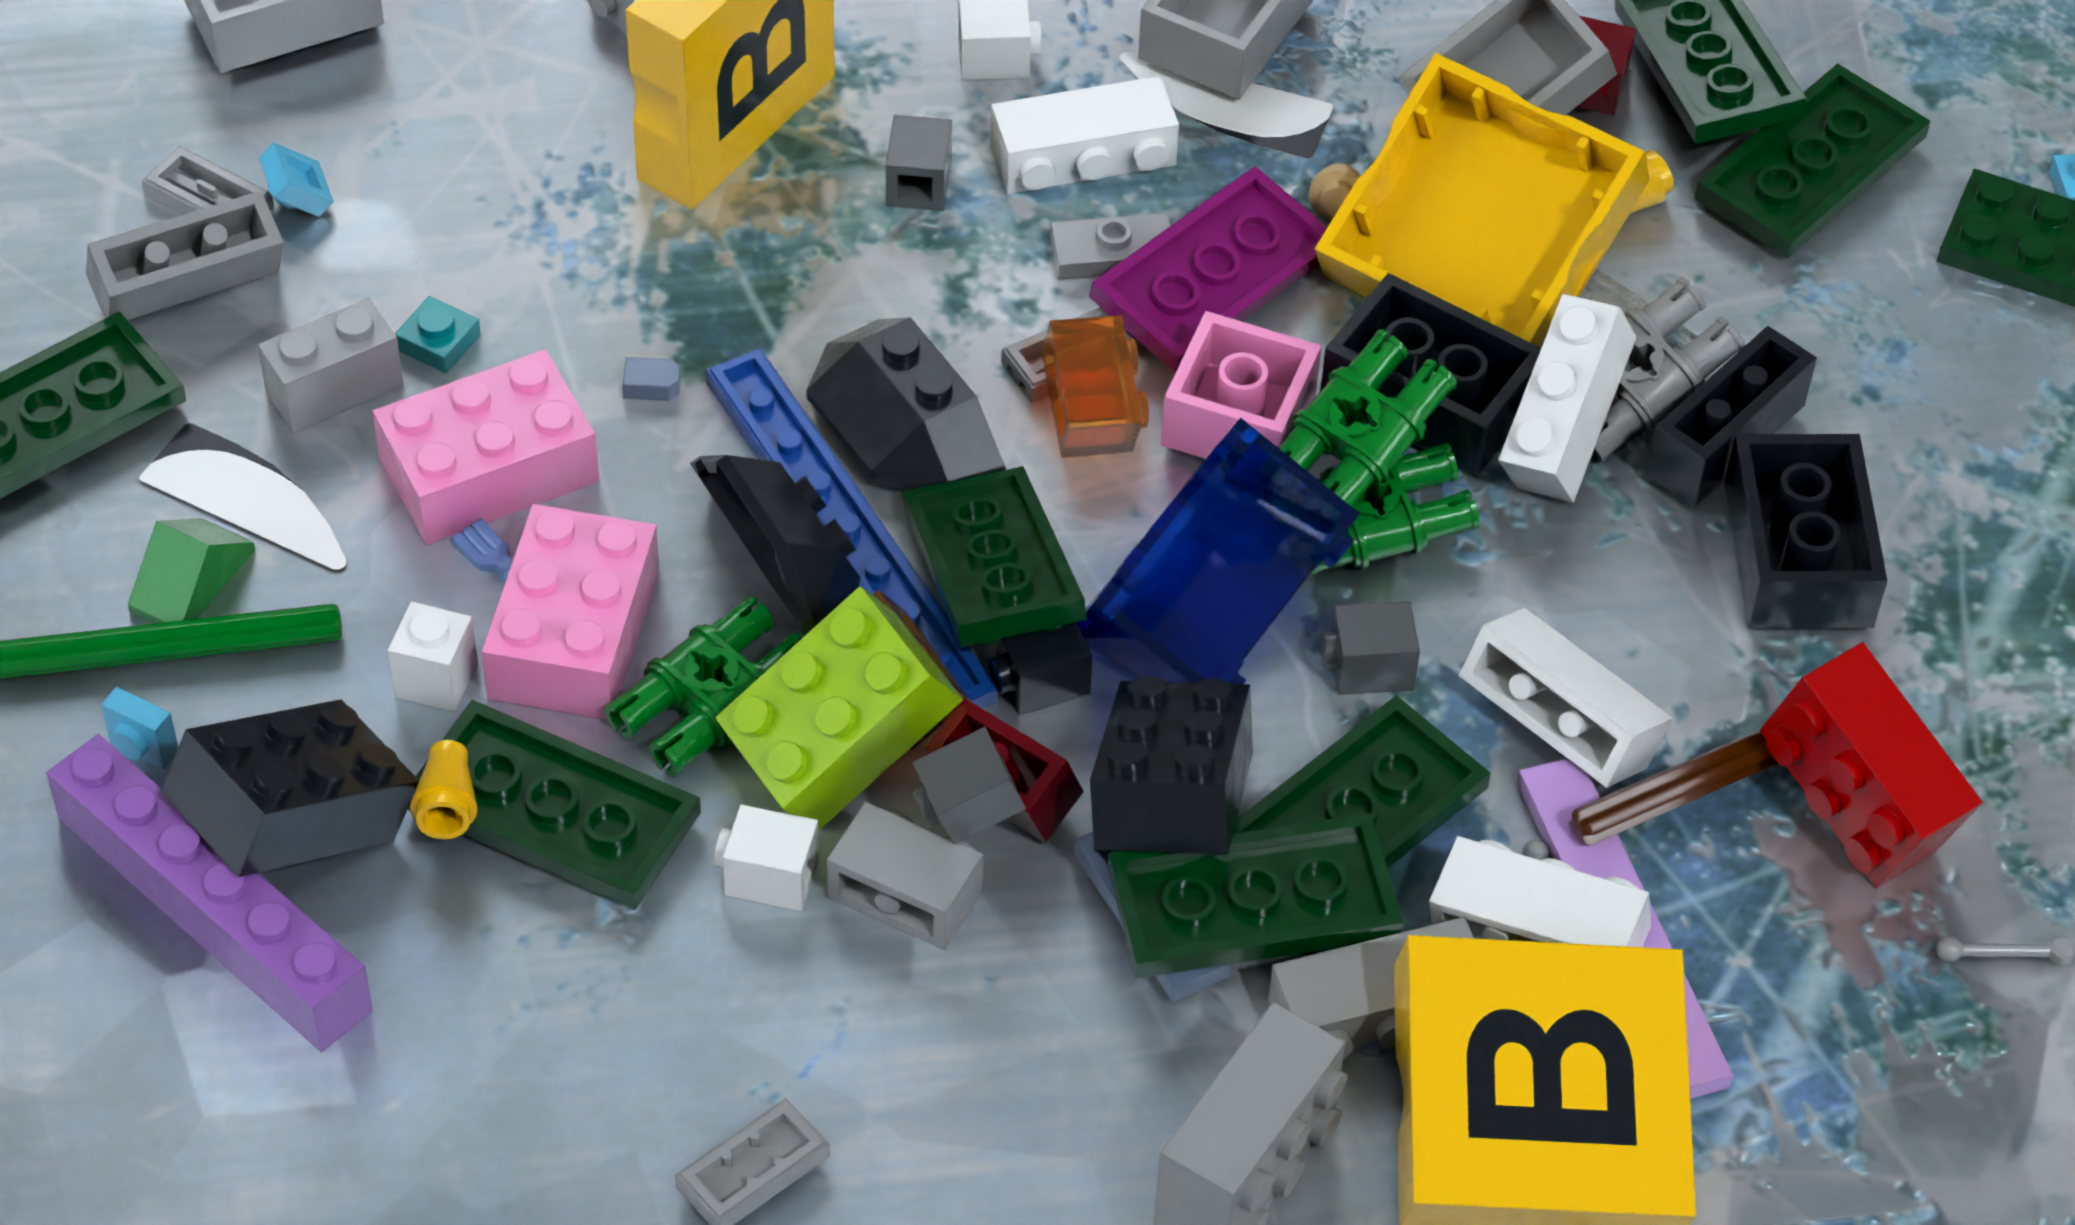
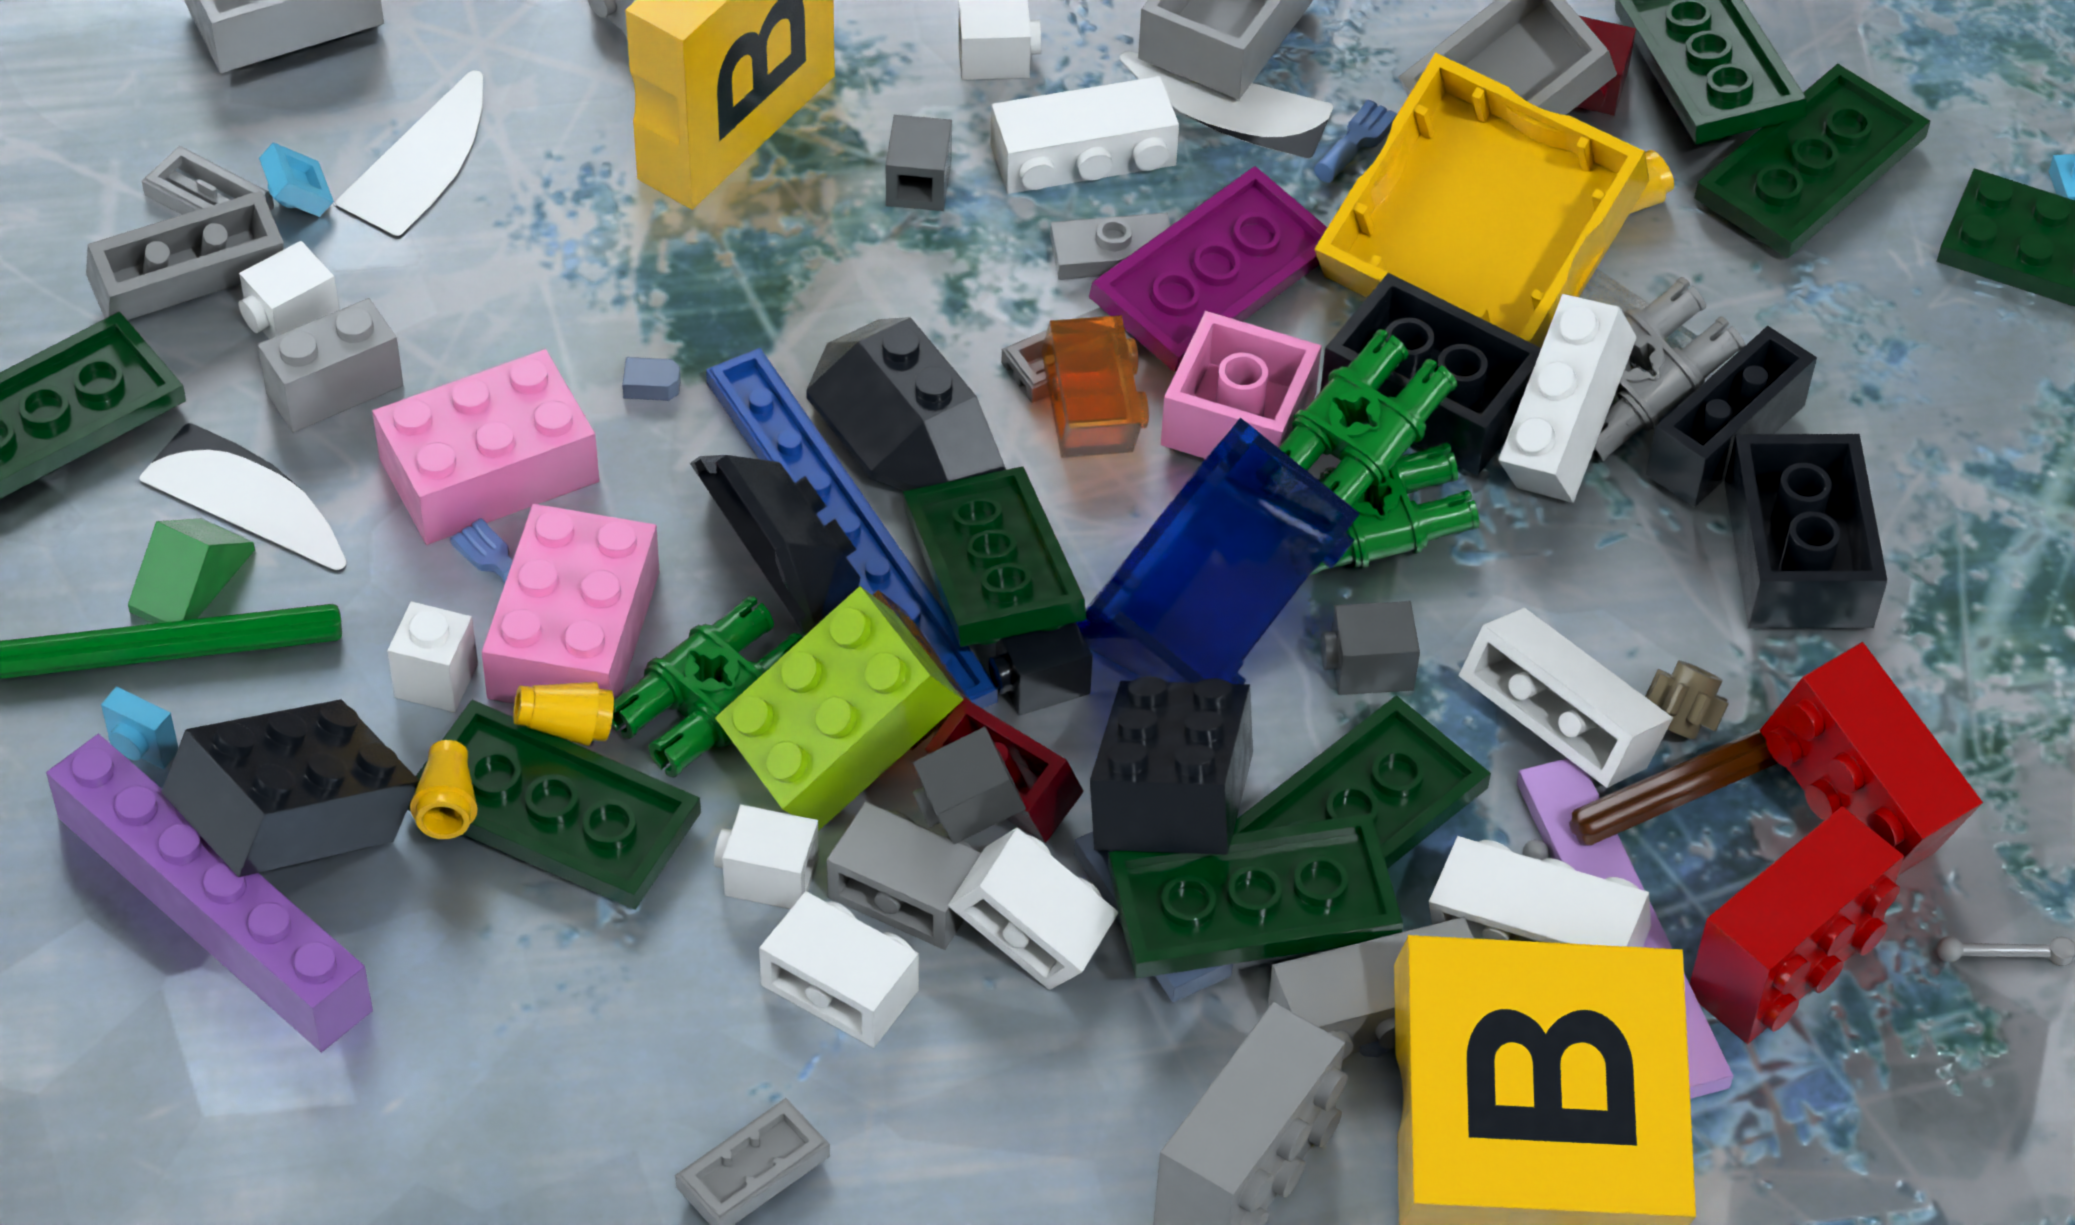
(287, 291): none -> white brick
(420, 162): none -> white sticker
(437, 334): teal plate -> none
(566, 710): none -> yellow cone
(840, 968): none -> white brick
(1034, 908): none -> white brick
(1331, 188): tan plate -> none
(1363, 130): none -> medium blue piece
(1689, 698): none -> dark tan gear
(1796, 926): none -> red brick

